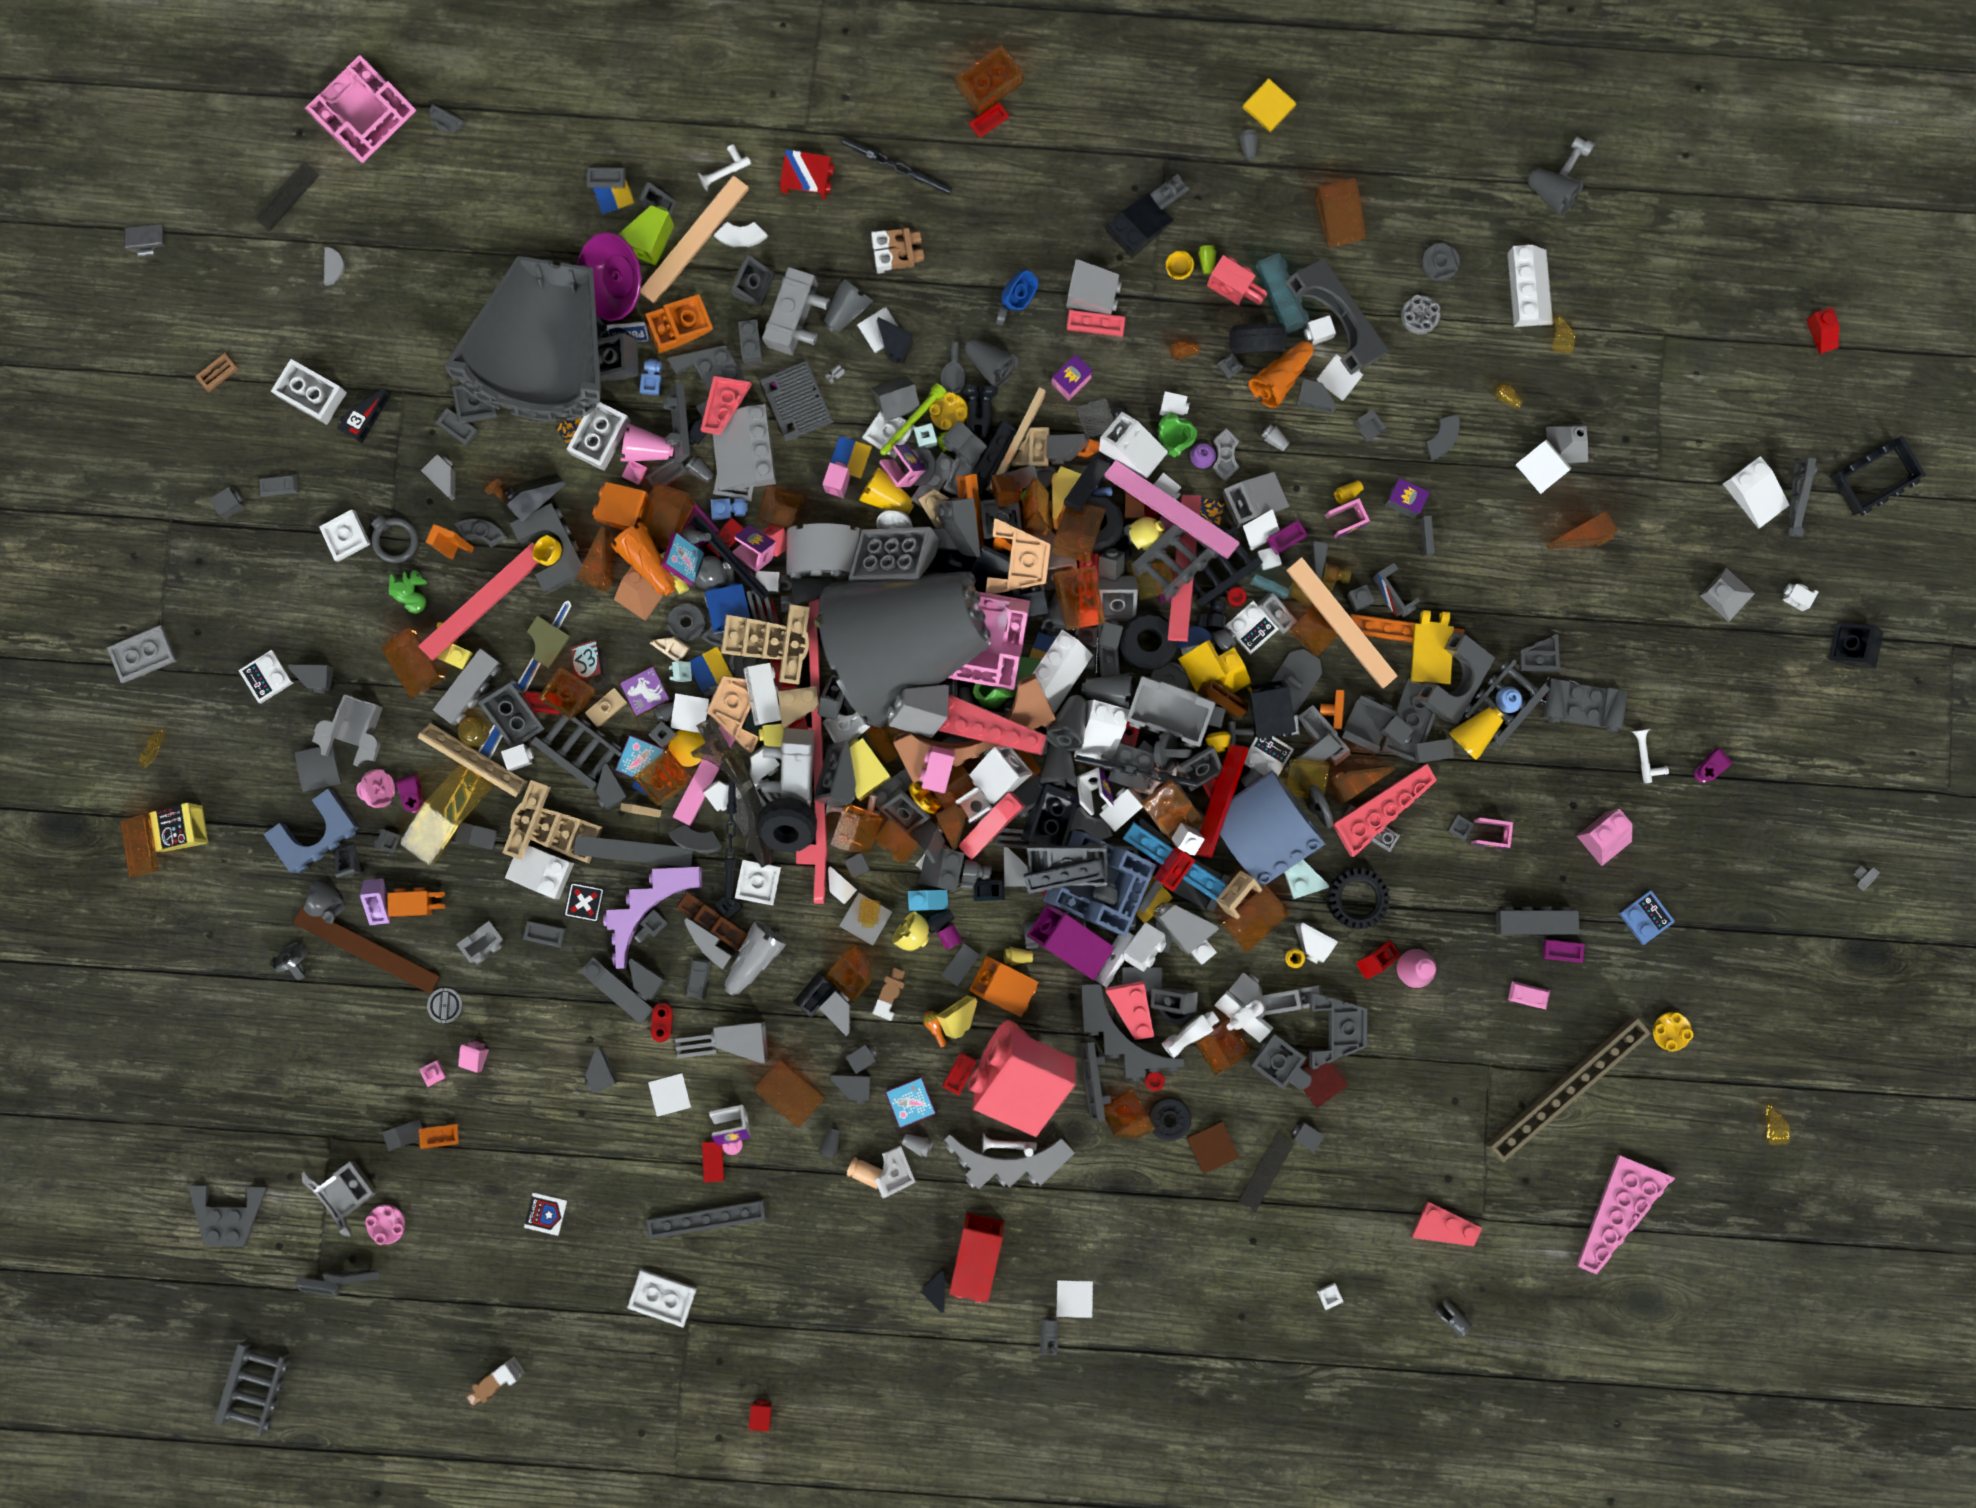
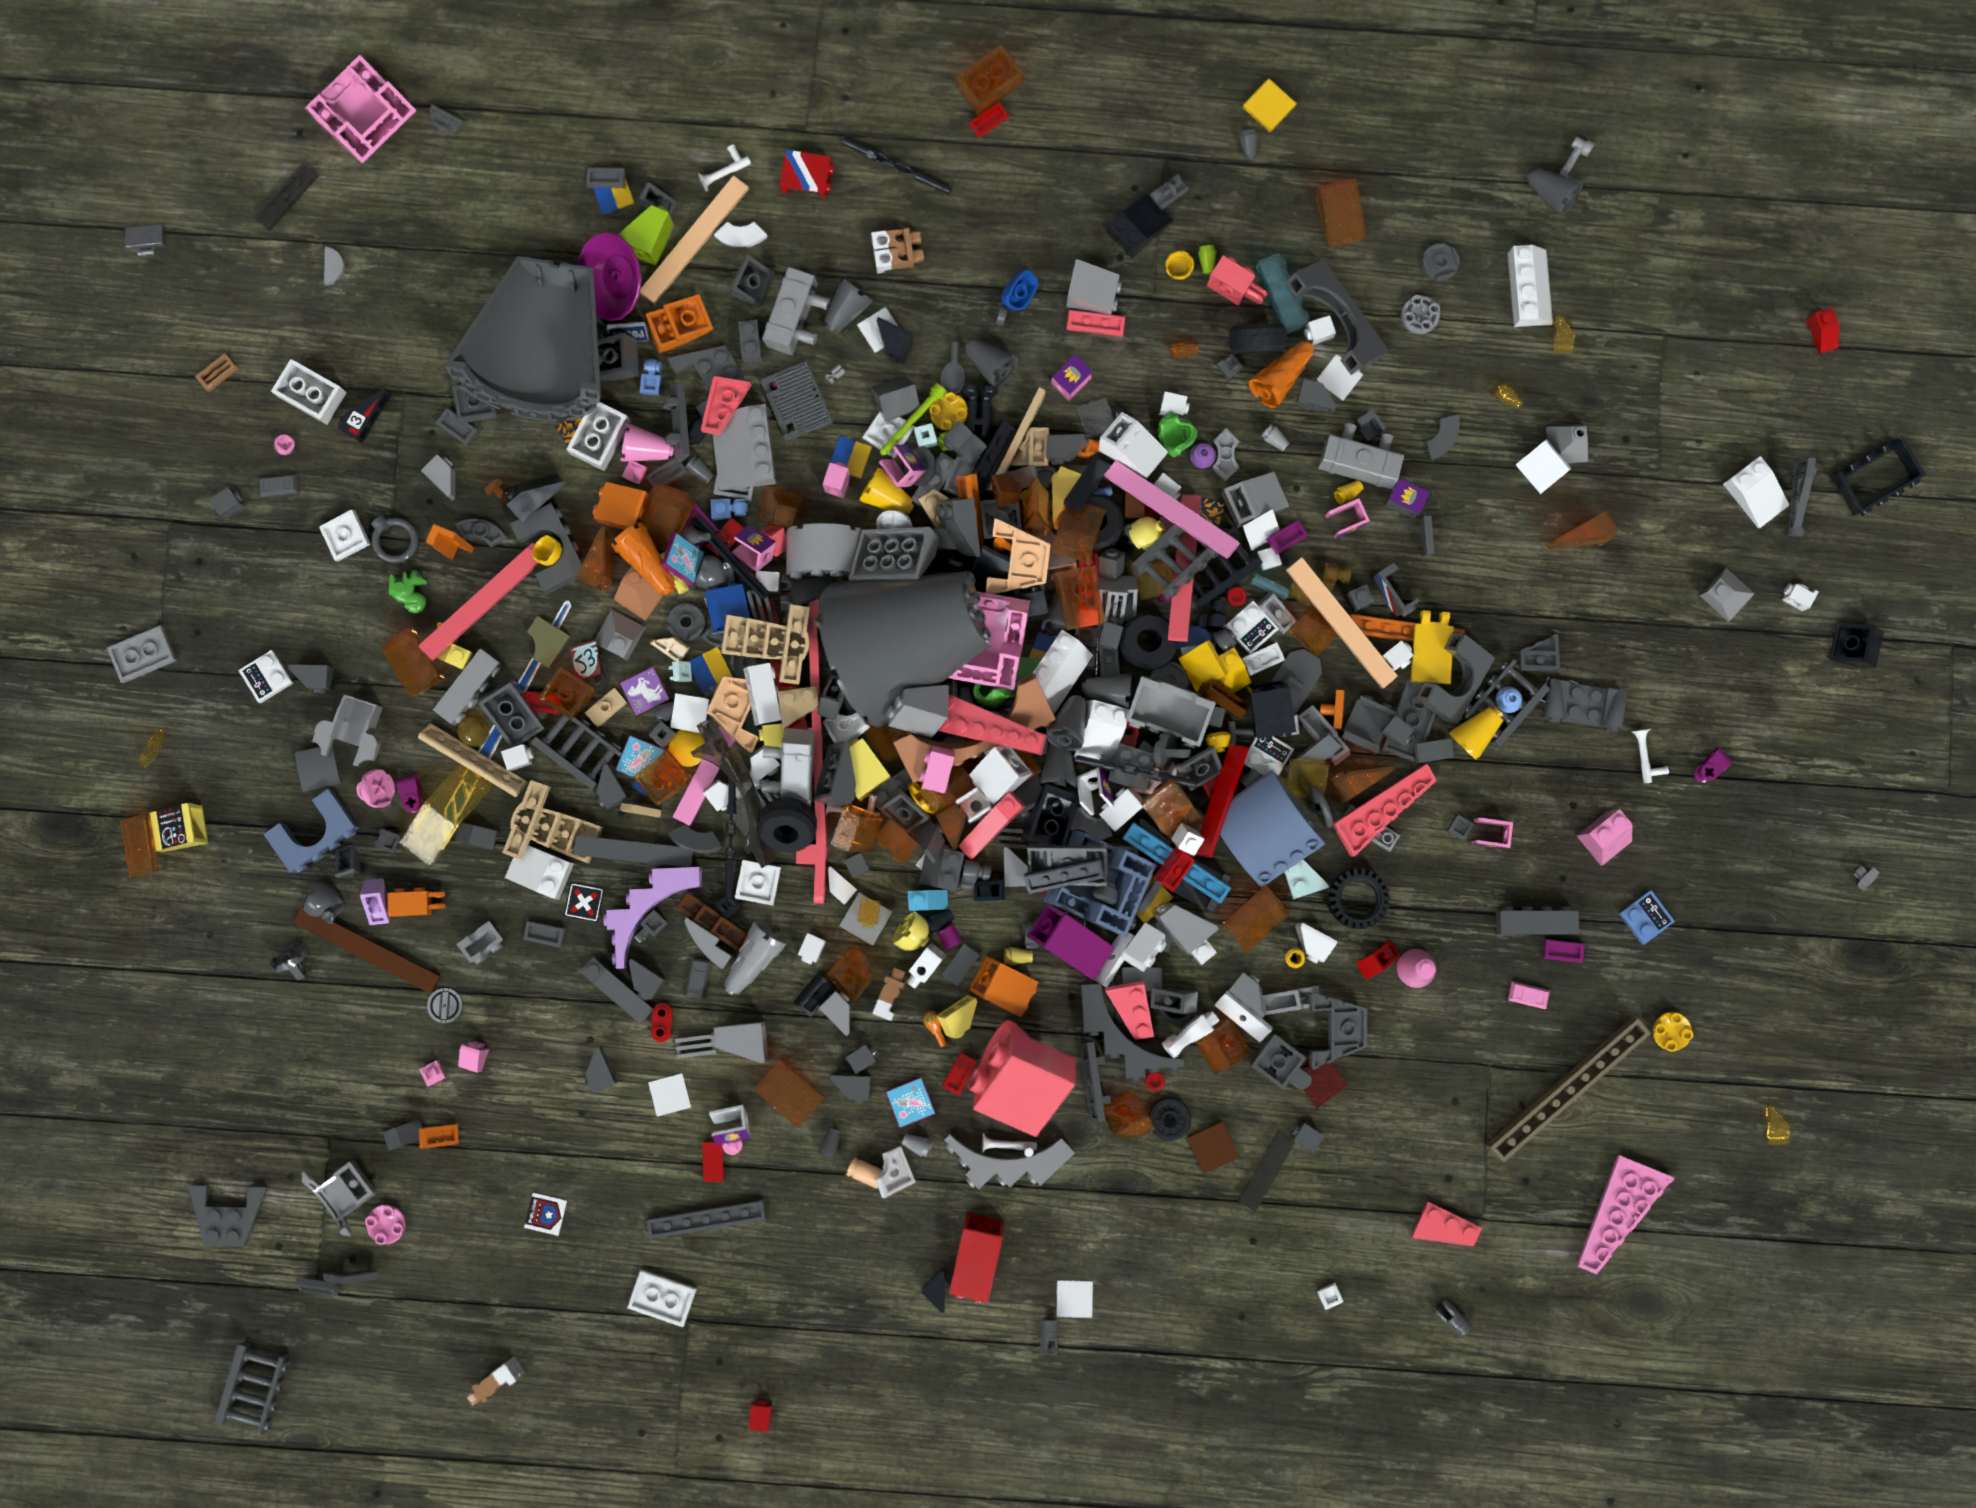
(284, 444): none -> bright pink tile
(619, 635): none -> light grey slope
(811, 948): none -> white brick
(929, 960): none -> white torso
(933, 799): none -> clear yellow cone
(1117, 593): none -> light grey tile
(1235, 892): tan panel -> none
(1245, 1015): white piece -> none
(1263, 659): none -> white plate
(1318, 555): dark grey slope -> none
(1361, 460): none -> light grey piece
(1399, 655): none -> white brick

